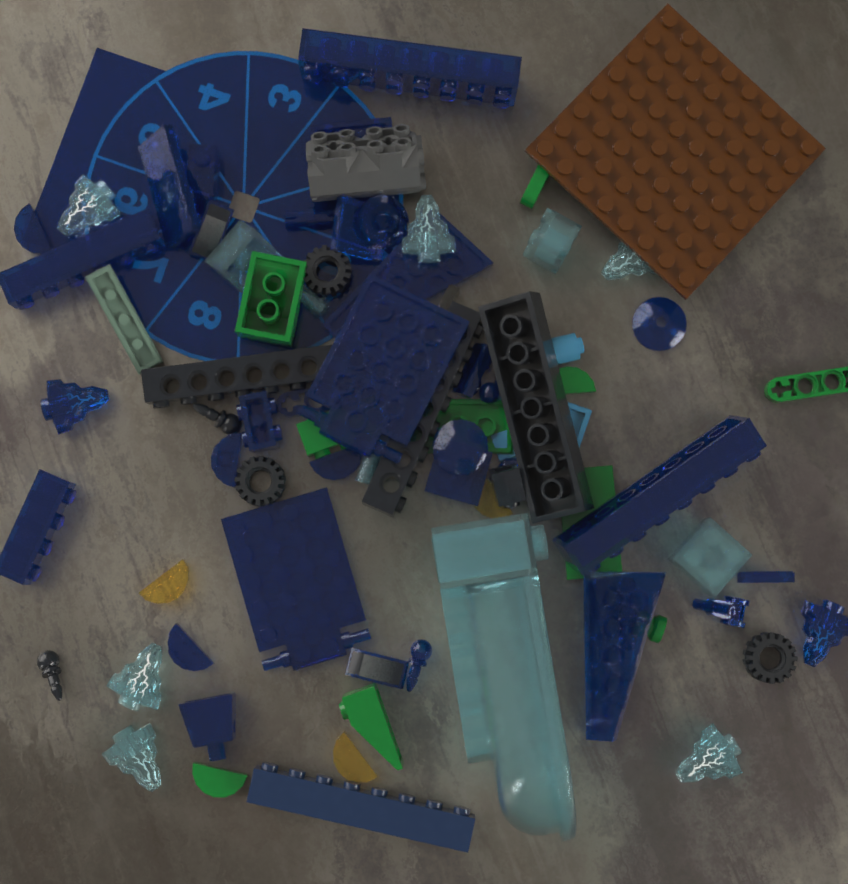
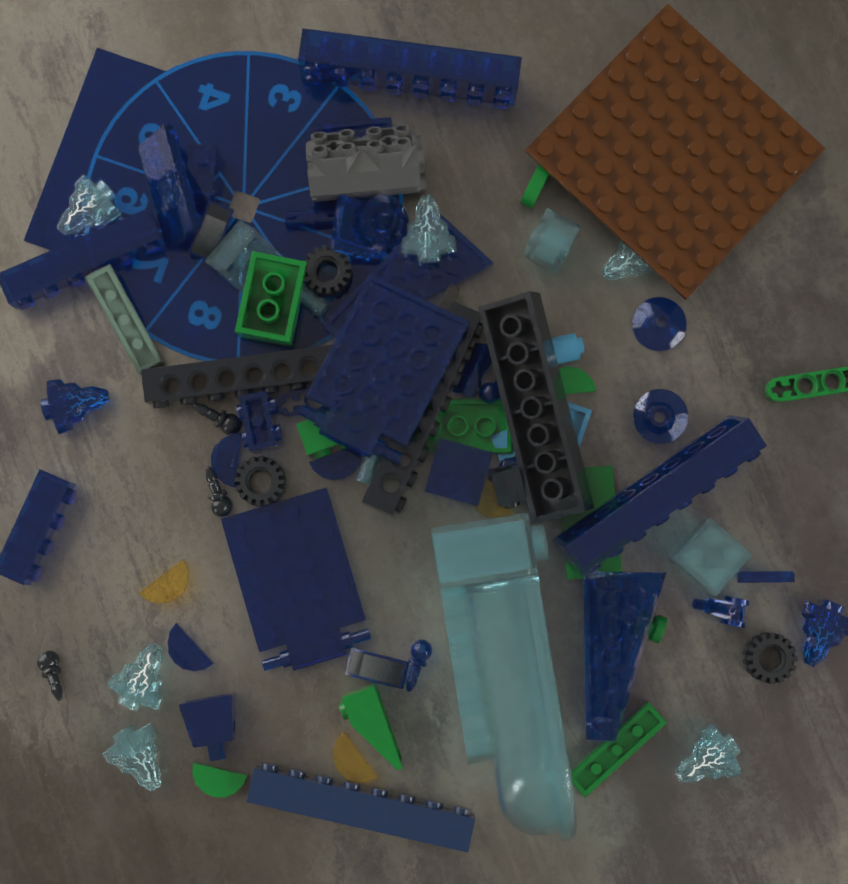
(30, 231): clear blue tile -> none
(220, 504): none -> black bar
(460, 447): clear blue dish -> none
(611, 755): none -> green tile
(672, 409): none -> clear blue dish

